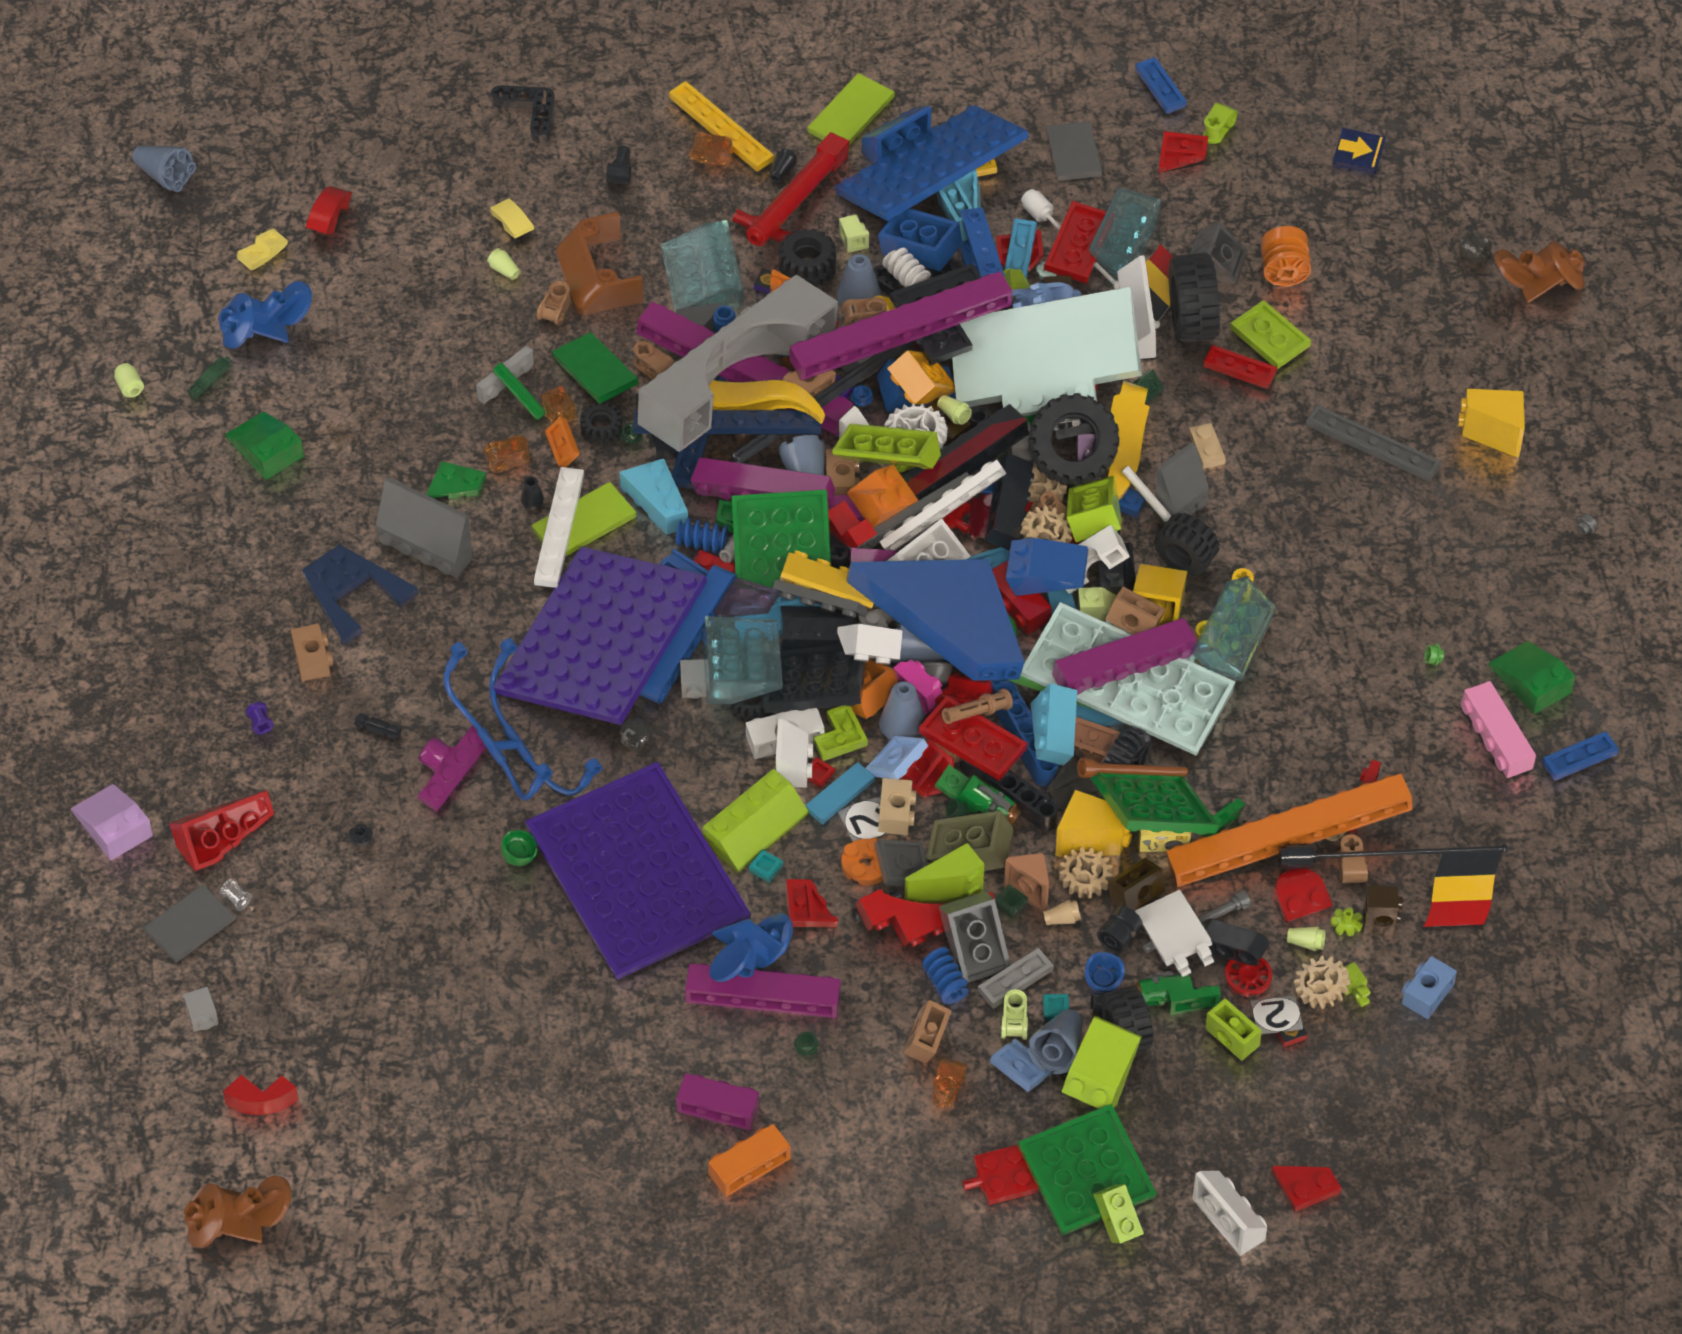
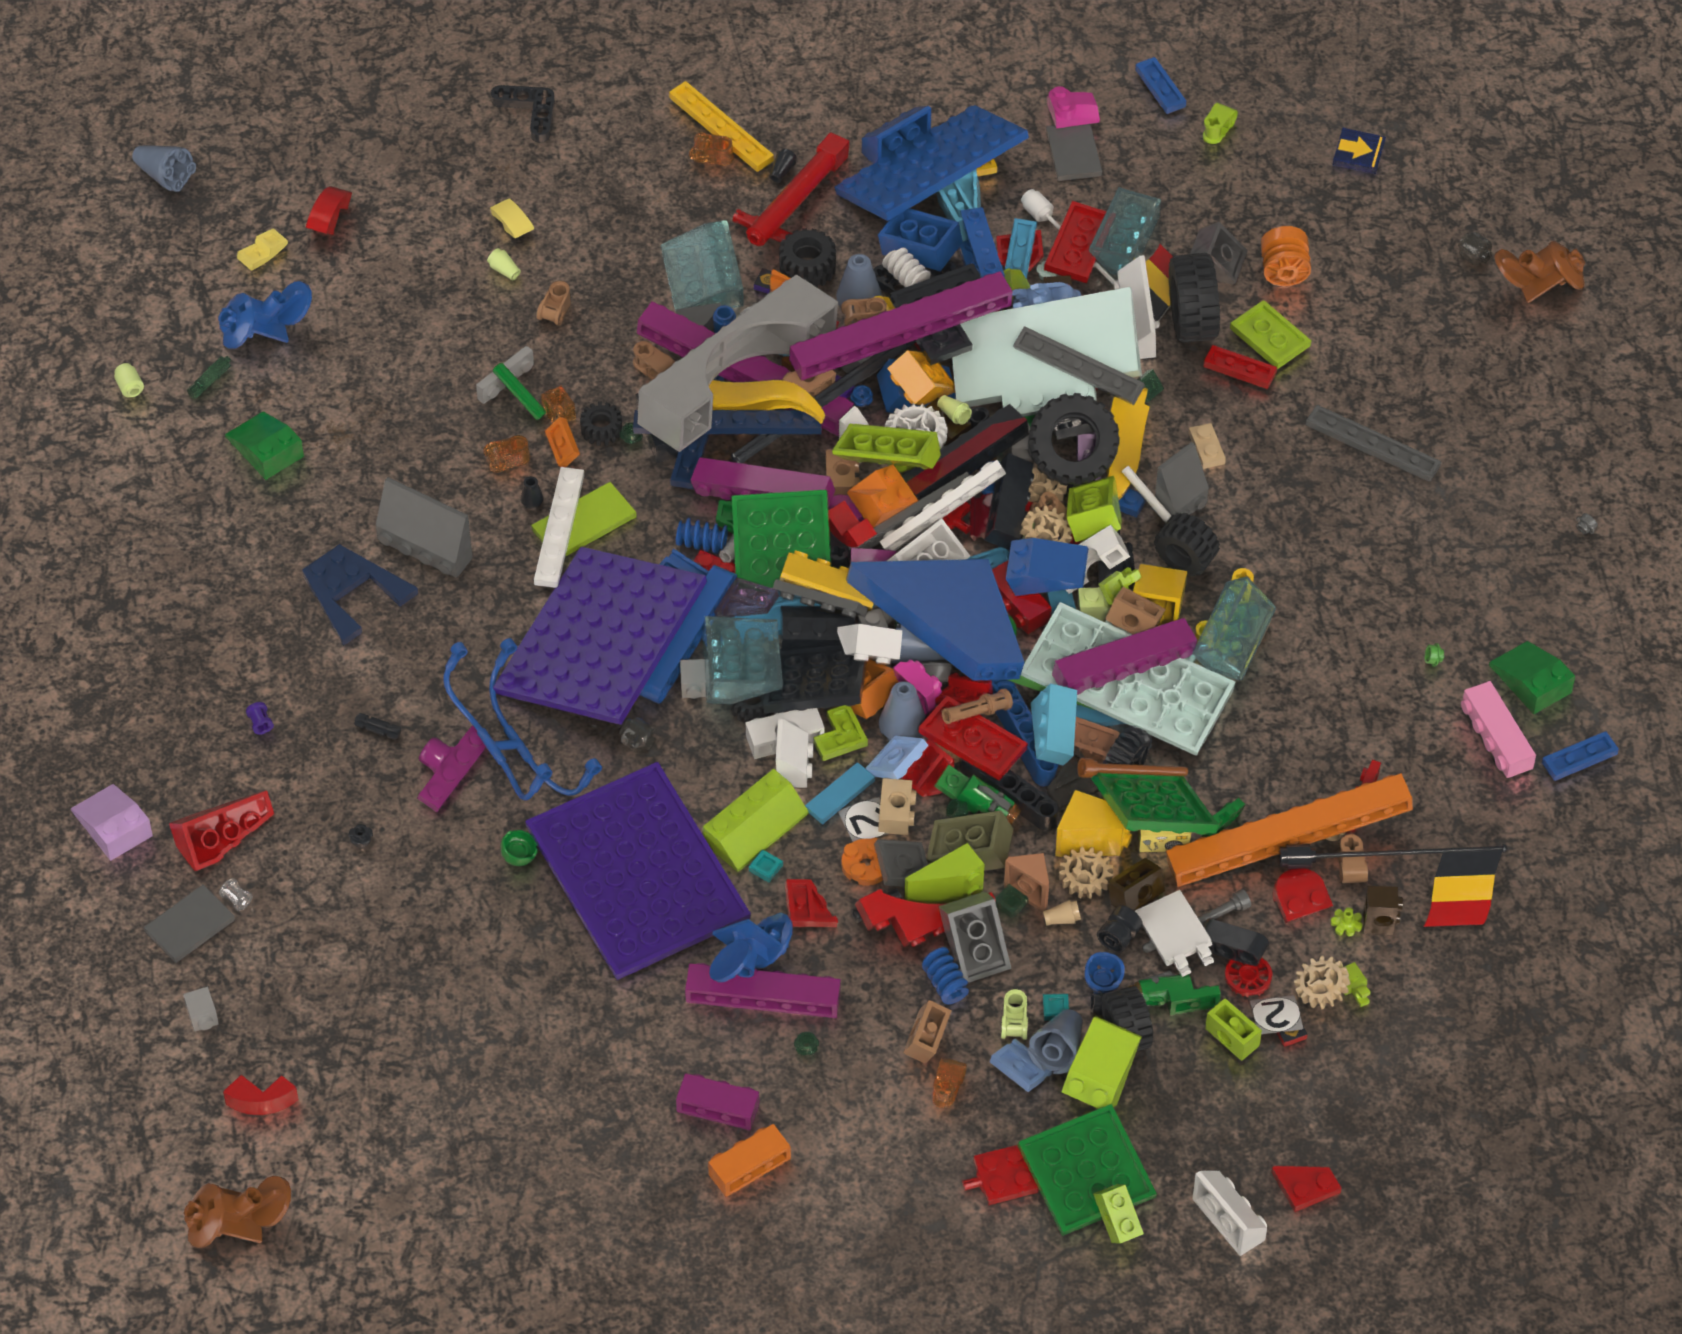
(310, 652): medium nougat brick -> none
(456, 481): green wing -> none
(592, 289): dark orange windscreen -> none
(595, 367): green tile -> none
(619, 170): black pin -> none
(656, 493): medium azure wedge -> none
(804, 454): sand blue cone -> none
(821, 772): red tile -> none
(852, 109): lime tile -> none
(853, 233): yellowish green brick -> none
(1016, 976): light grey plate -> none
(1072, 107): none -> dark pink slope
(1079, 365): none -> dark grey tile
(1113, 584): none -> lime plate
(1181, 150): red wing -> none
(1307, 937): yellowish green cone -> none
(1426, 999): medium blue brick -> none
(1494, 419): yellow slope -> none

